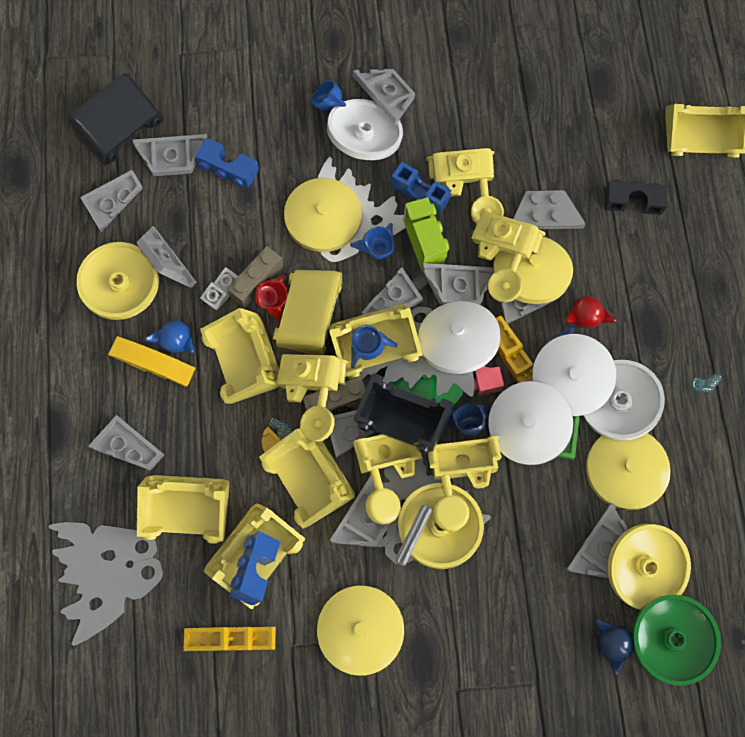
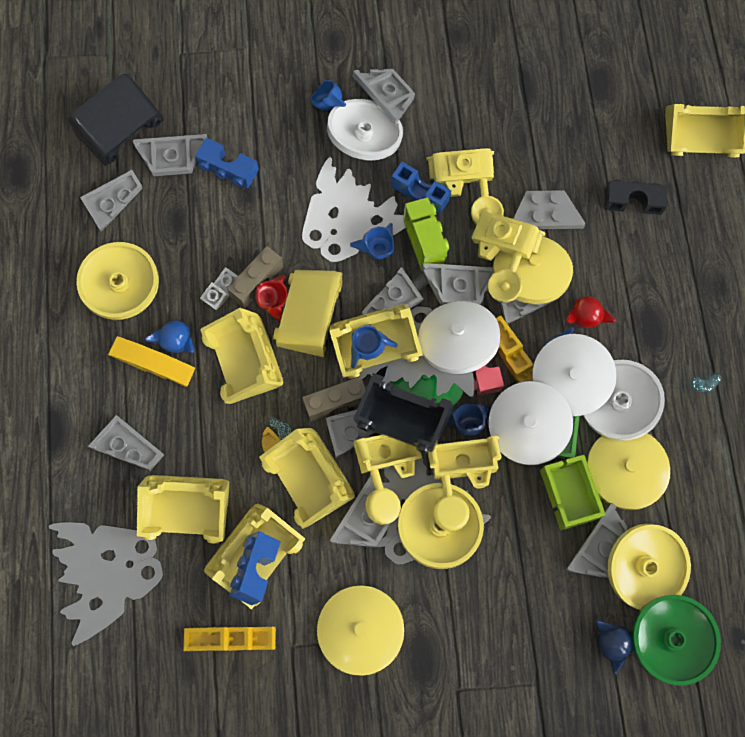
(163, 258): light grey wing -> none
(312, 373): light yellow piece -> none
(323, 215): light yellow dish -> none
(413, 535): light grey axle -> none
(572, 492): none -> lime piece

